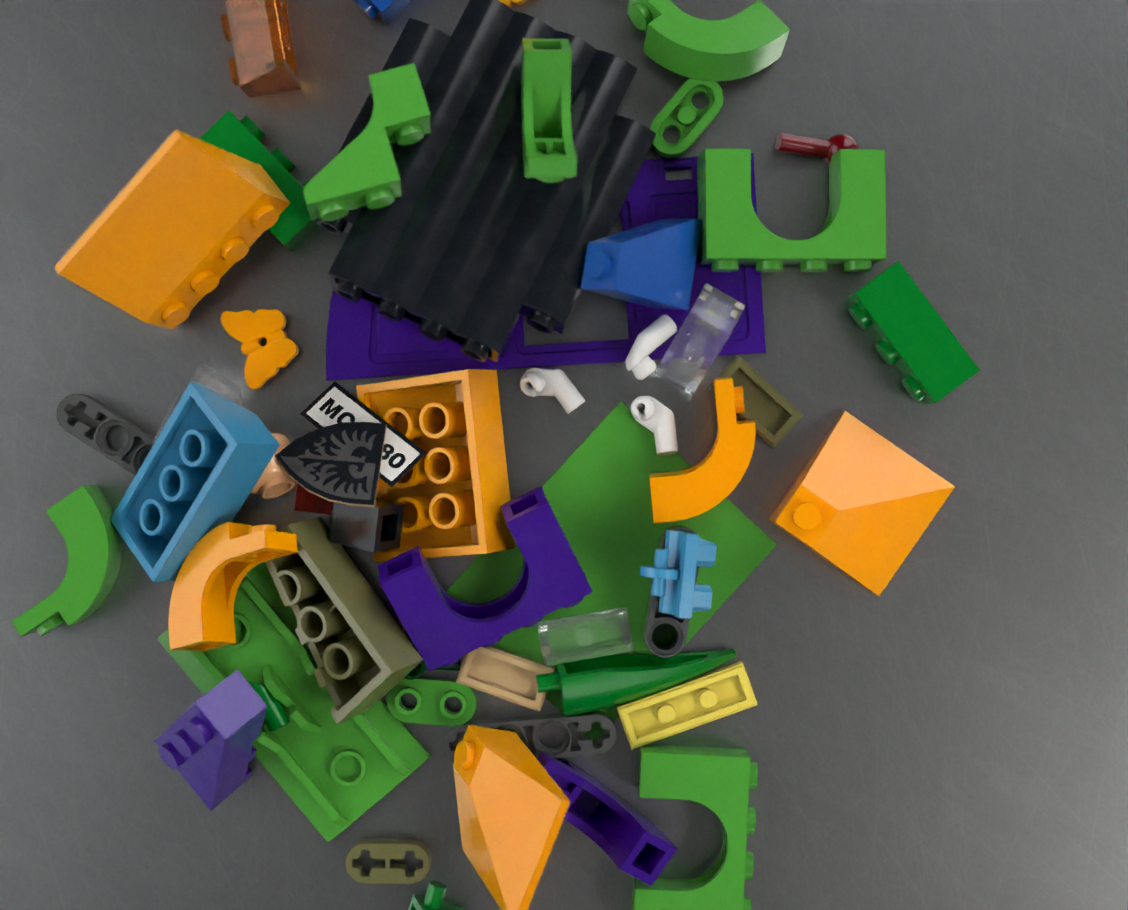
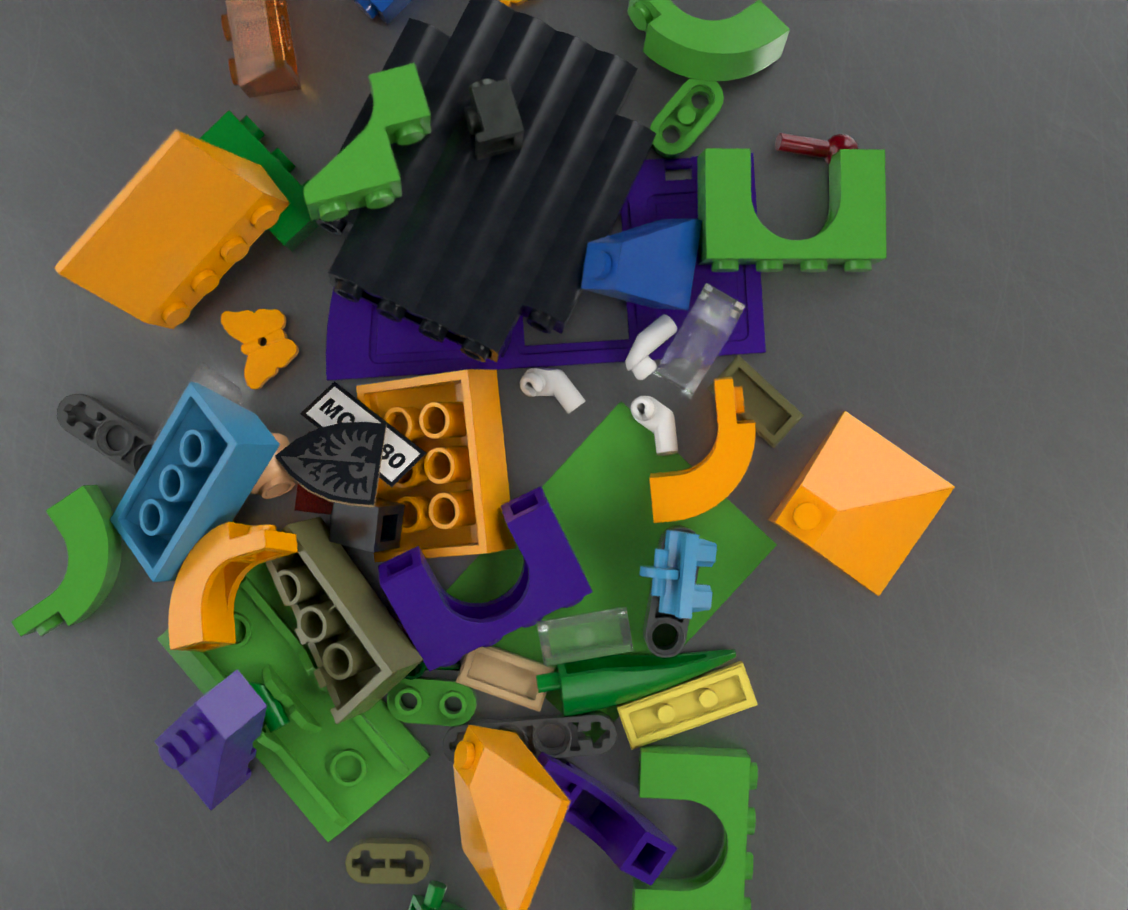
(493, 118): none -> pearl dark grey brick
(547, 110): bright green arch -> none
(911, 335): green brick -> none

